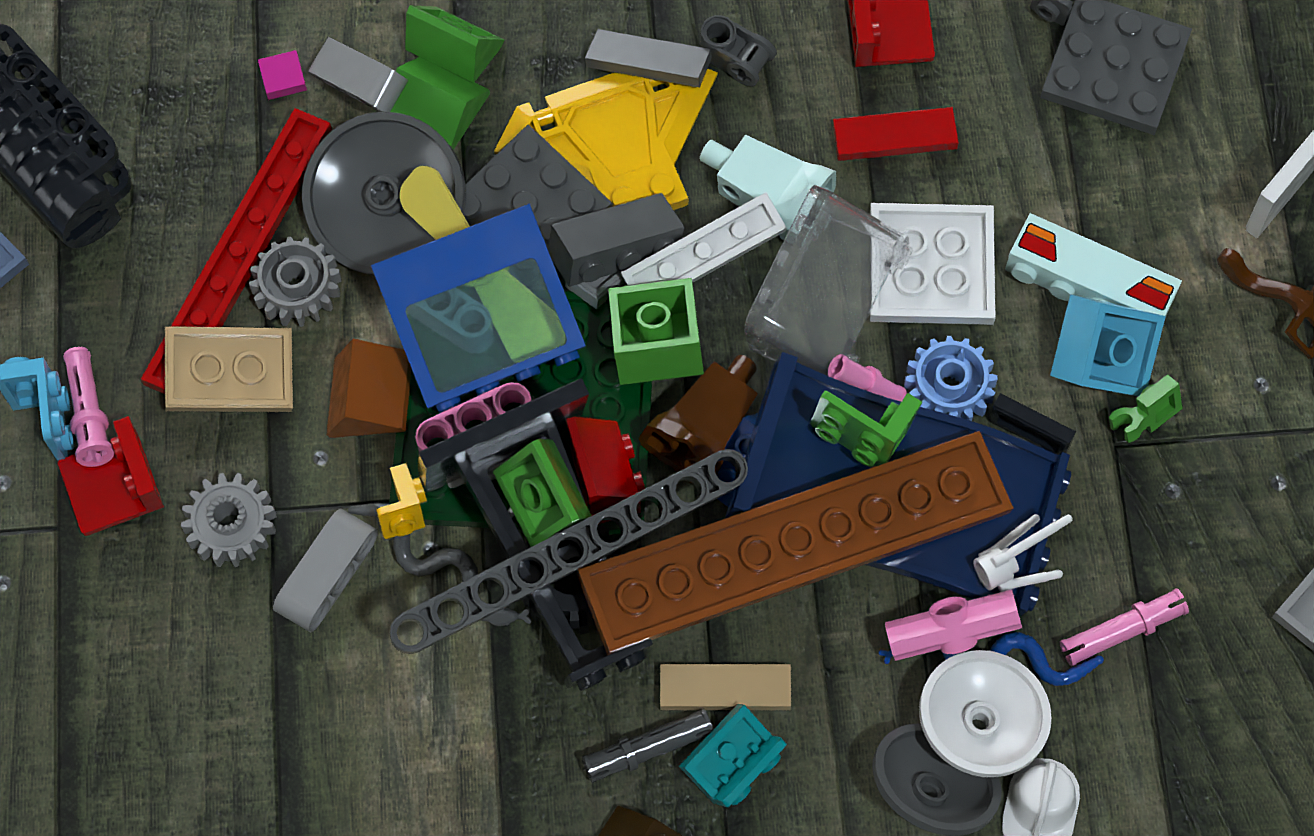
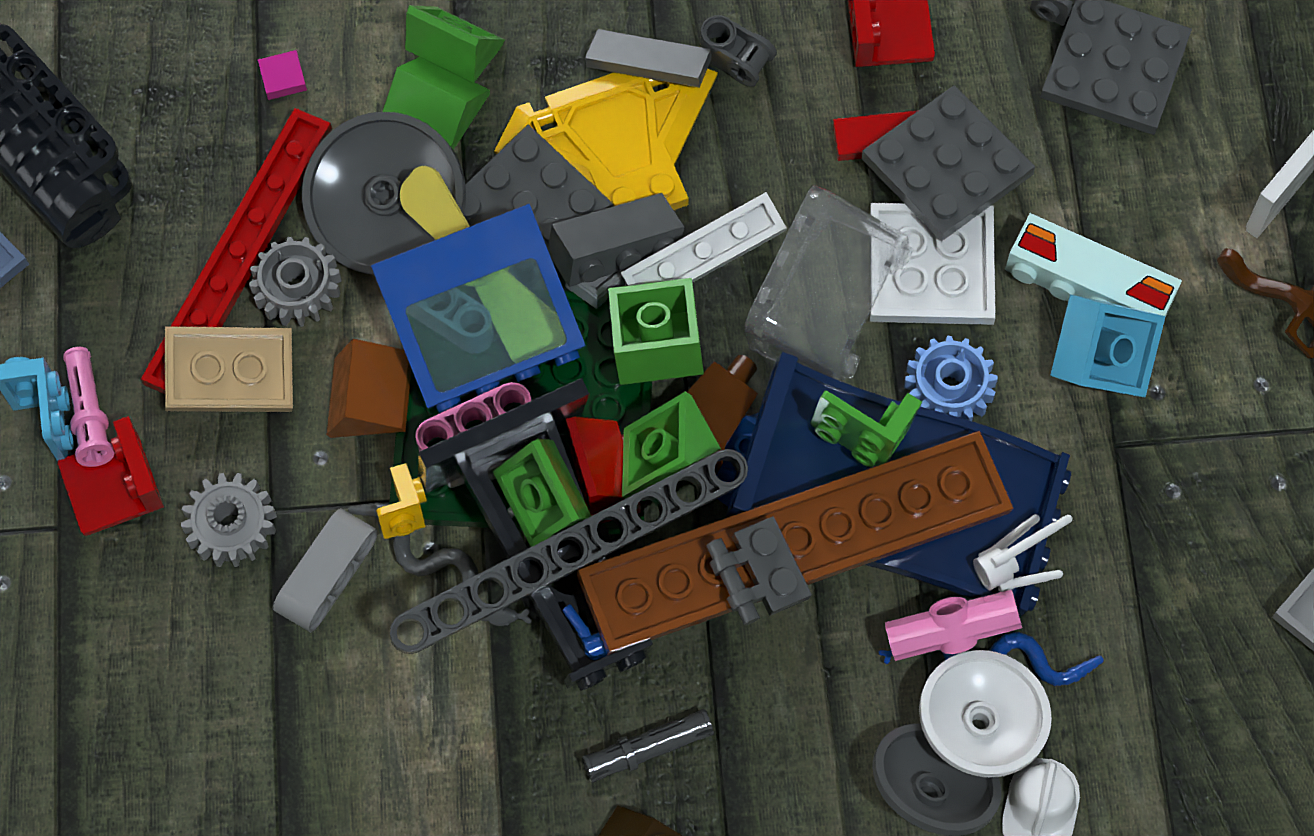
(358, 75): light grey beam -> none
(593, 643): none -> blue hand
(665, 444): none -> bright green slope
(725, 686): tan tile -> none
(733, 757): teal bracket -> none
(761, 169): light aqua piece -> none
(770, 566): none -> dark grey plate
(864, 378): bright pink pin -> none
(948, 163): none -> dark grey plate
(1031, 425): black tile -> none
(1141, 619): bright pink pin -> none
(1154, 407): bright green plate -> none

